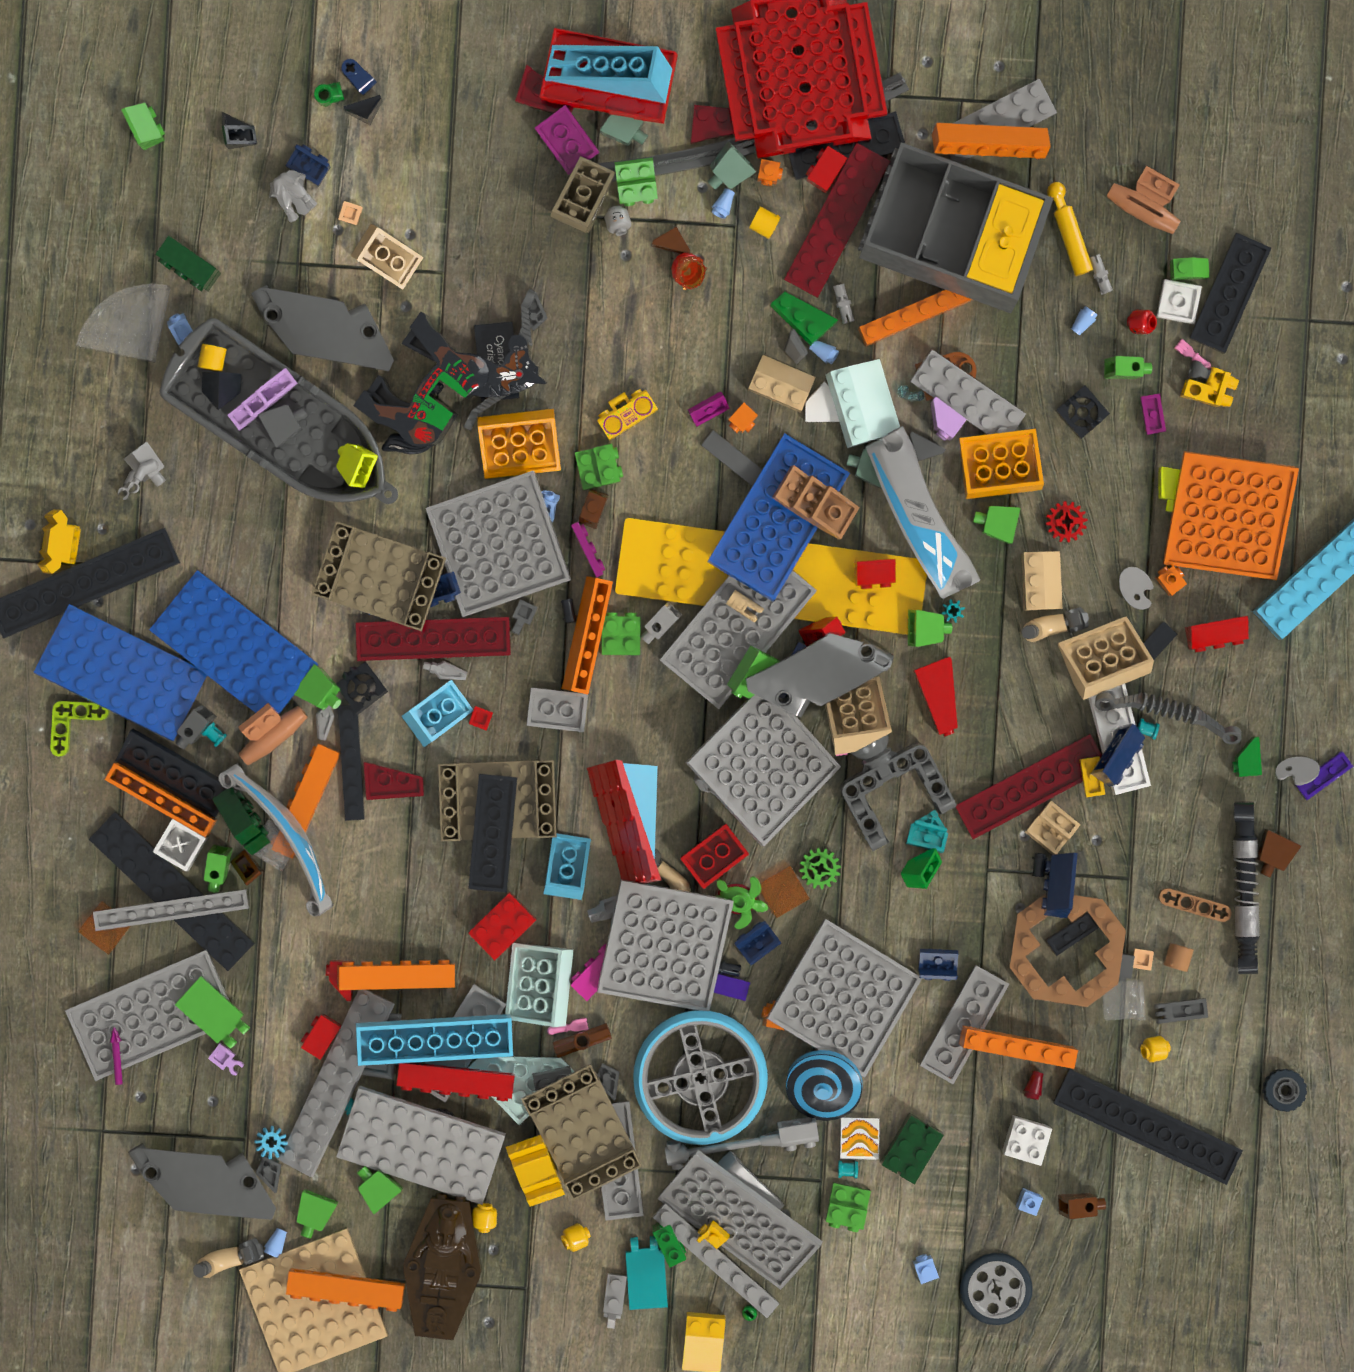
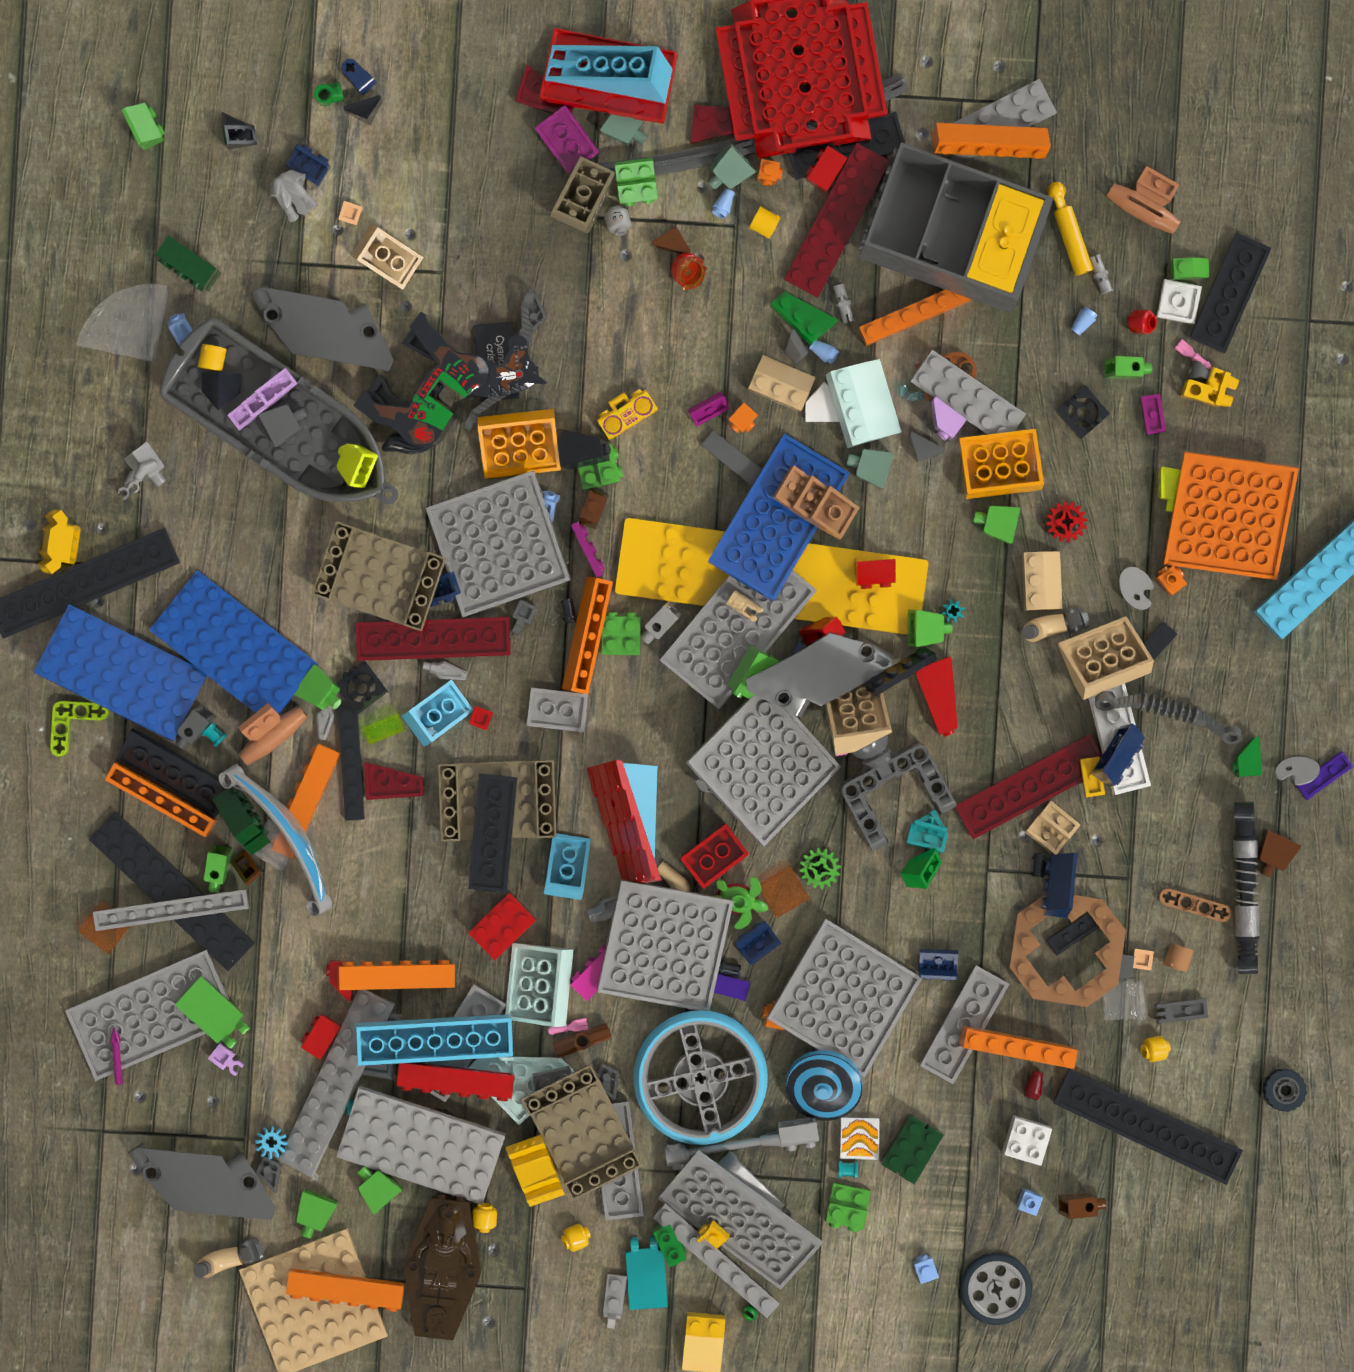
(180, 845): white brick -> none
(275, 1243): light blue cone -> none
(383, 728): none -> clear neon green plate
(580, 449): none -> black slope
(900, 671): none -> black plate
(917, 515): light grey panel -> none
(1148, 728): teal bush -> none
(1217, 633): red slope -> none

